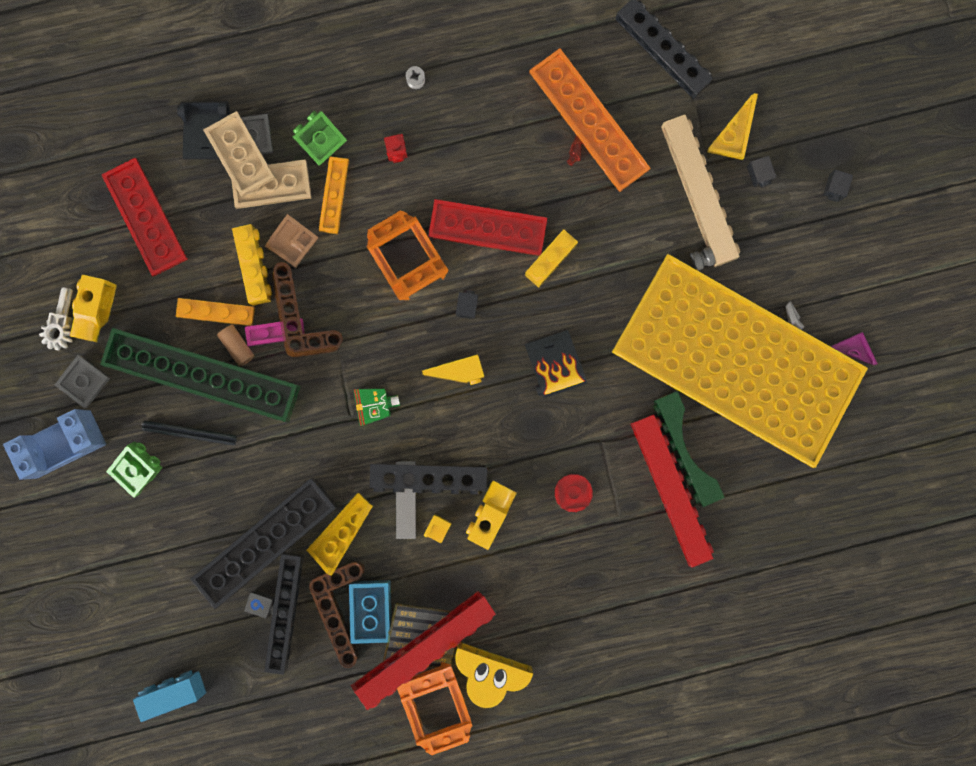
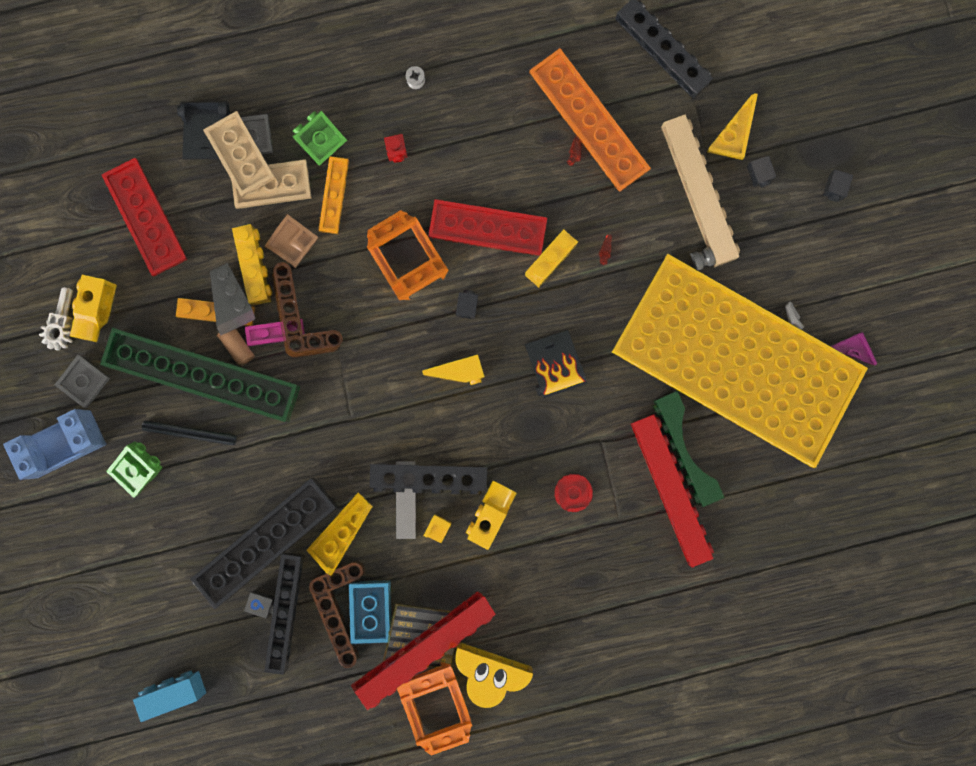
(229, 301): none -> dark grey wedge
(374, 405): green torso -> none
(605, 252): none -> clear red bar

